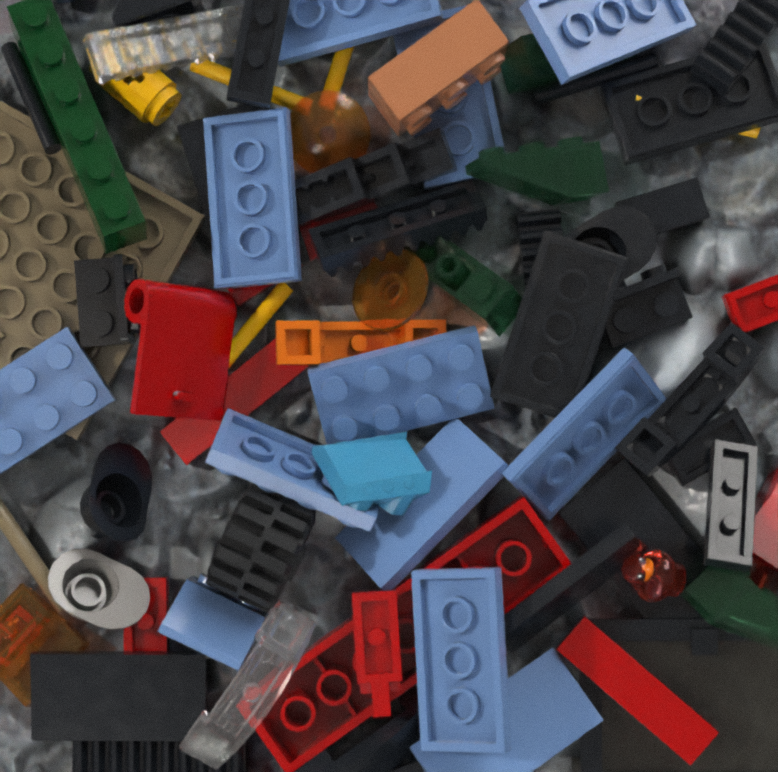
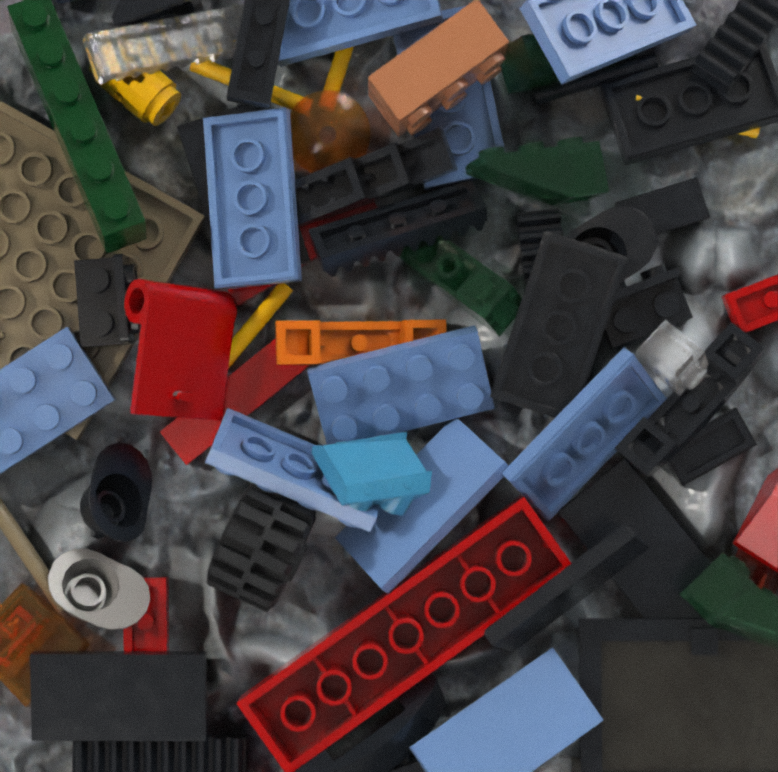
(31, 98): black bar -> none
(212, 622): medium blue slope -> none
(253, 689): clear slope -> none
(377, 647): red hinge -> none
(380, 282): clear orange dish -> none
(461, 660): medium blue plate -> none
(637, 690): red tile -> none
(654, 575): clear red animal -> none
(673, 358): none -> clear brick
(731, 506): plate -> none

